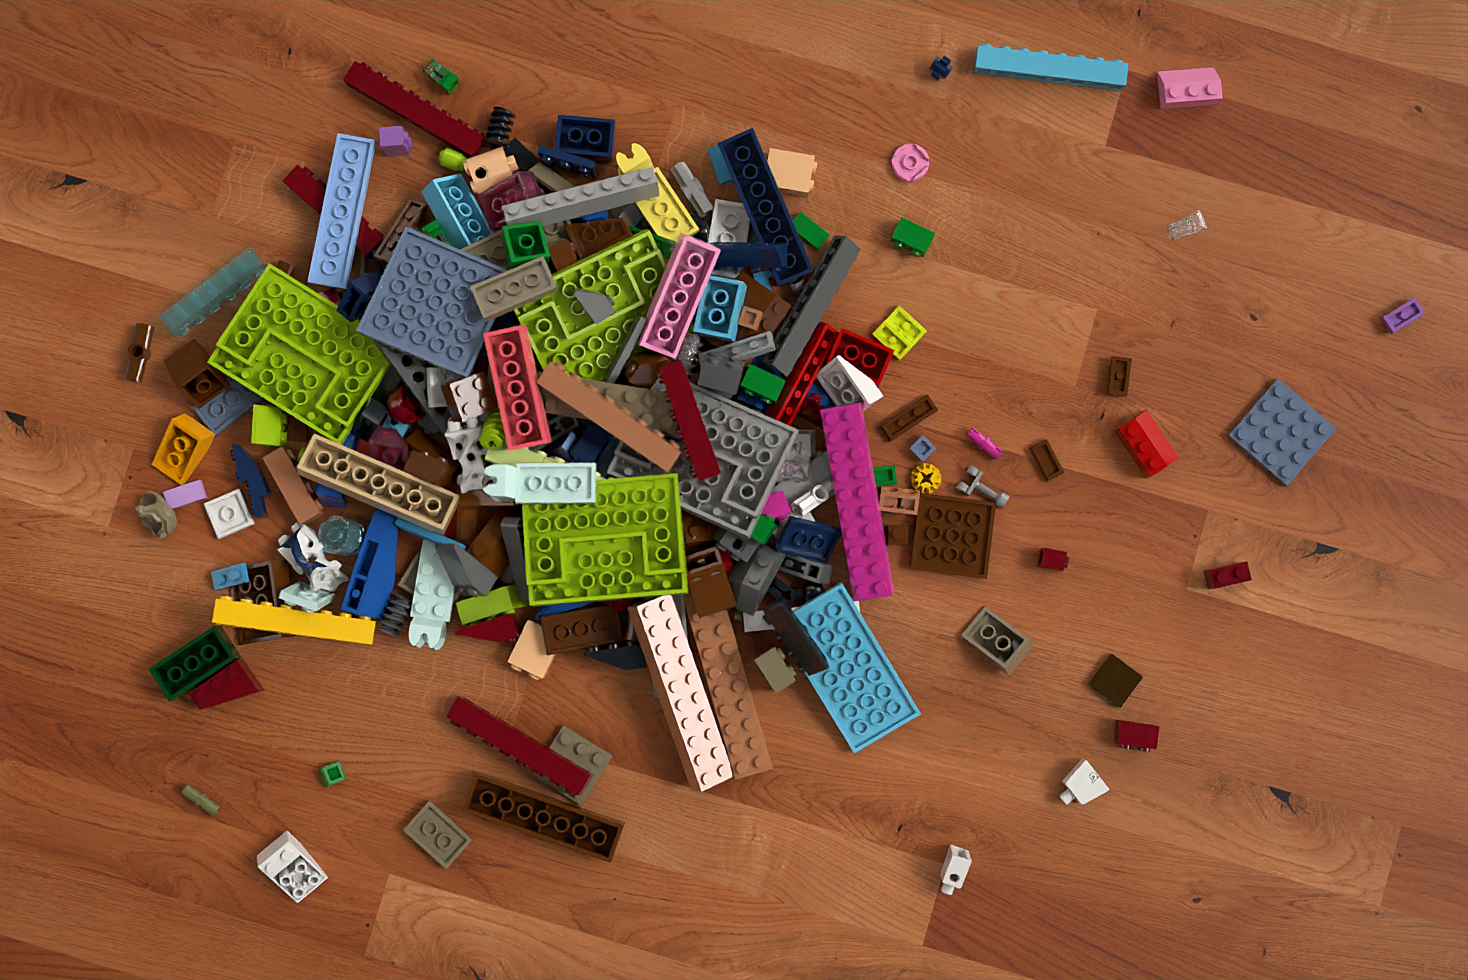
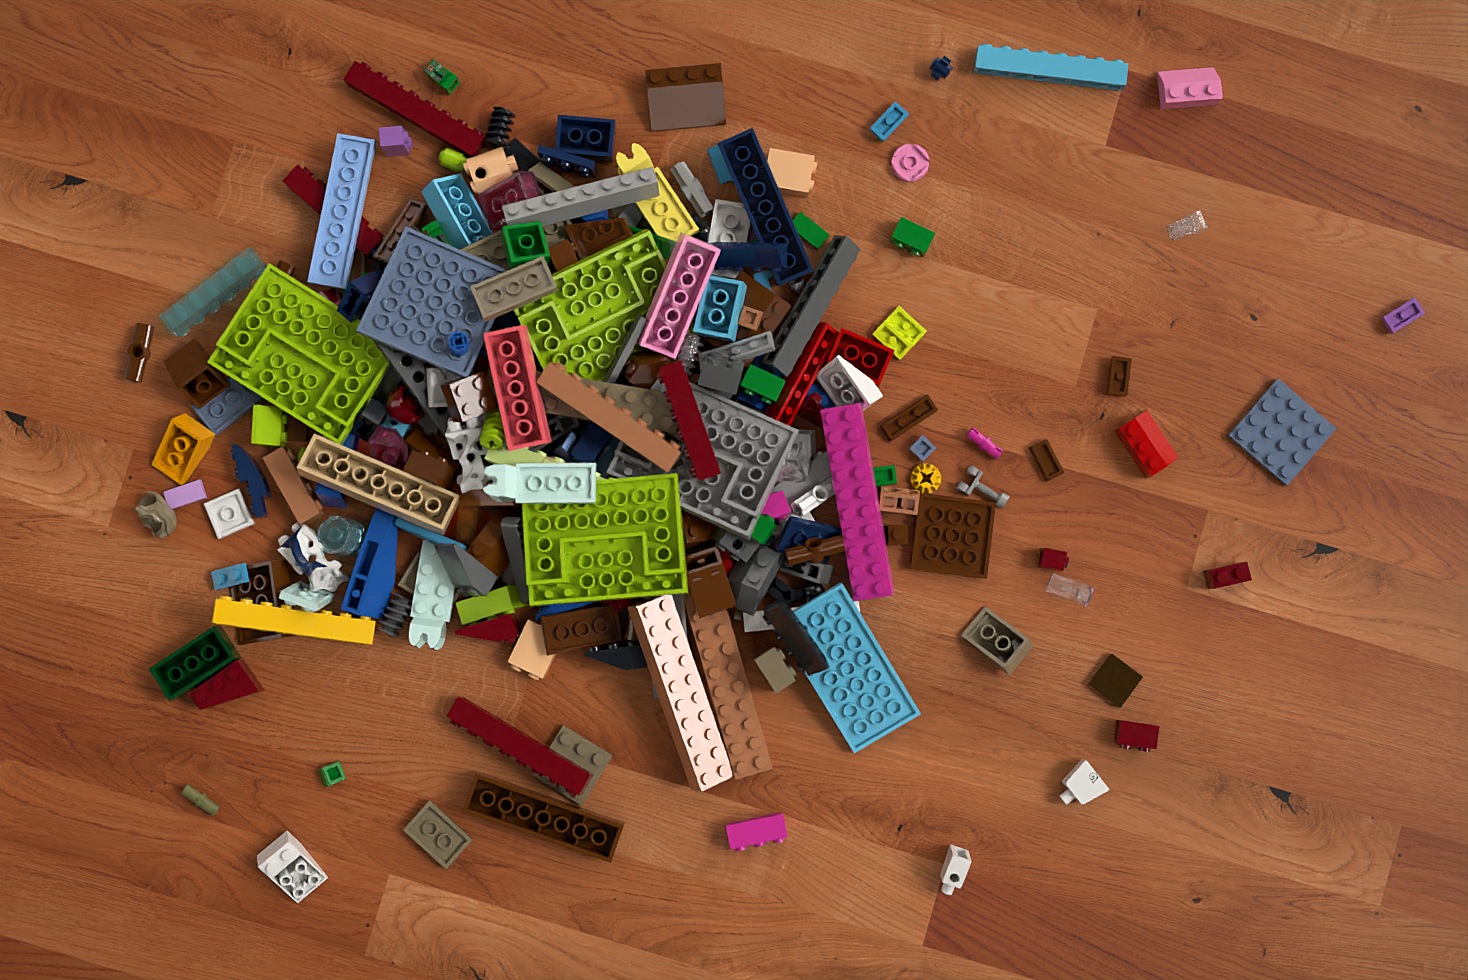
(458, 347): none -> blue wheel
(595, 303): slope -> none
(685, 97): none -> reddish brown slope
(756, 831): none -> dark pink brick
(814, 550): none -> reddish brown piece
(889, 121): none -> dark azure plate
(1070, 589): none -> clear slope

